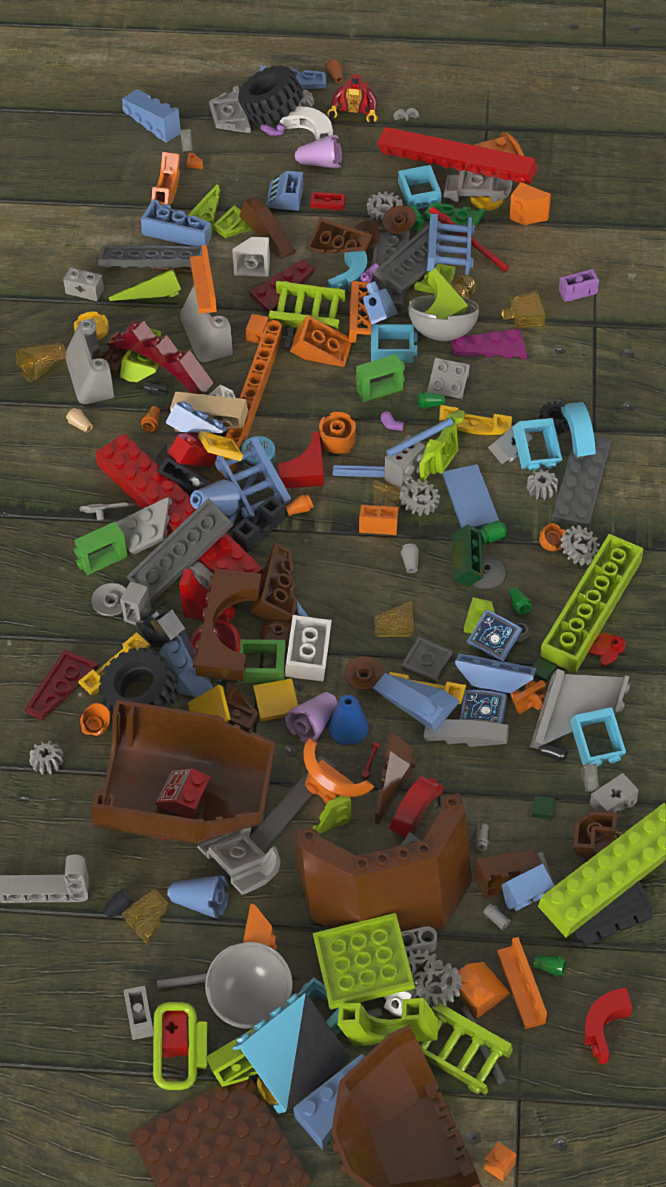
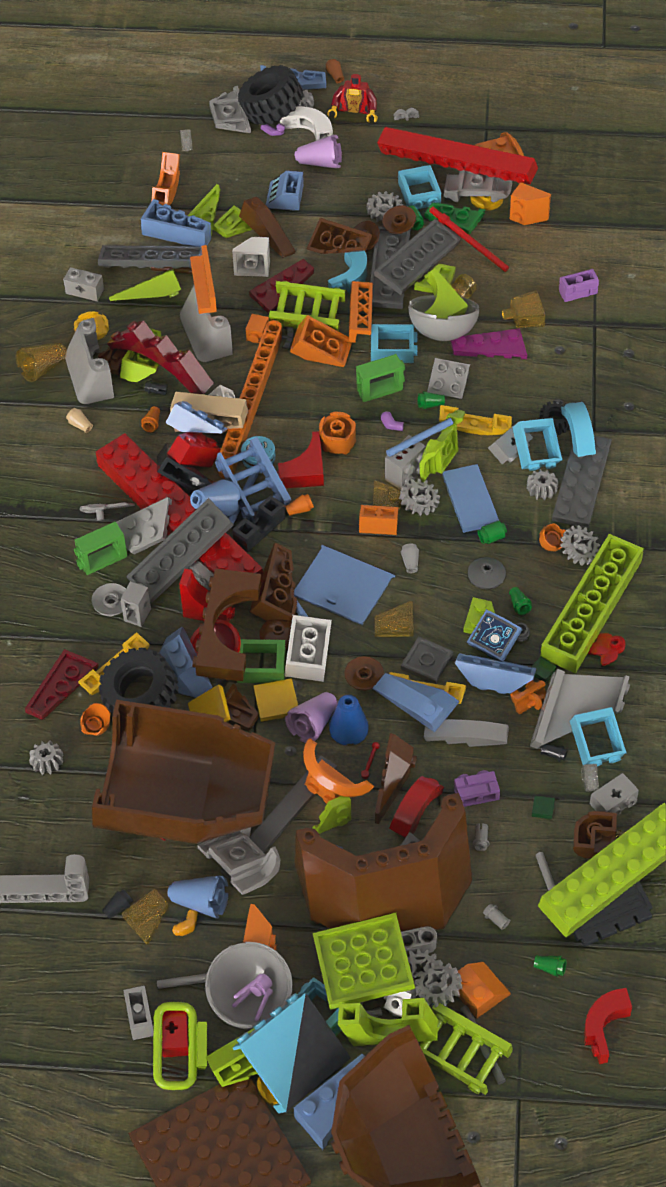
(153, 115): medium blue wedge -> none
(160, 626): black arch -> none
(183, 792): red slope -> none
(187, 926): none -> light orange arm
(194, 162): orange tile -> none
(220, 445): yellow tile -> none
(259, 986): none -> lavender plant
(327, 201): red tile -> none
(344, 582): none -> medium blue piece
(359, 471): medium blue axle -> none
(368, 275): medium lavender arm -> none
(378, 304): medium blue torso -> none
(434, 247): medium blue fence -> none
(467, 556): dark green brick -> none
(477, 788): none -> medium lavender brick
(483, 706): slope -> none
(498, 869): reddish brown wedge -> none
(500, 1161): orange brick -> none
(522, 985): orange fence -> none
(525, 887): medium blue slope -> none

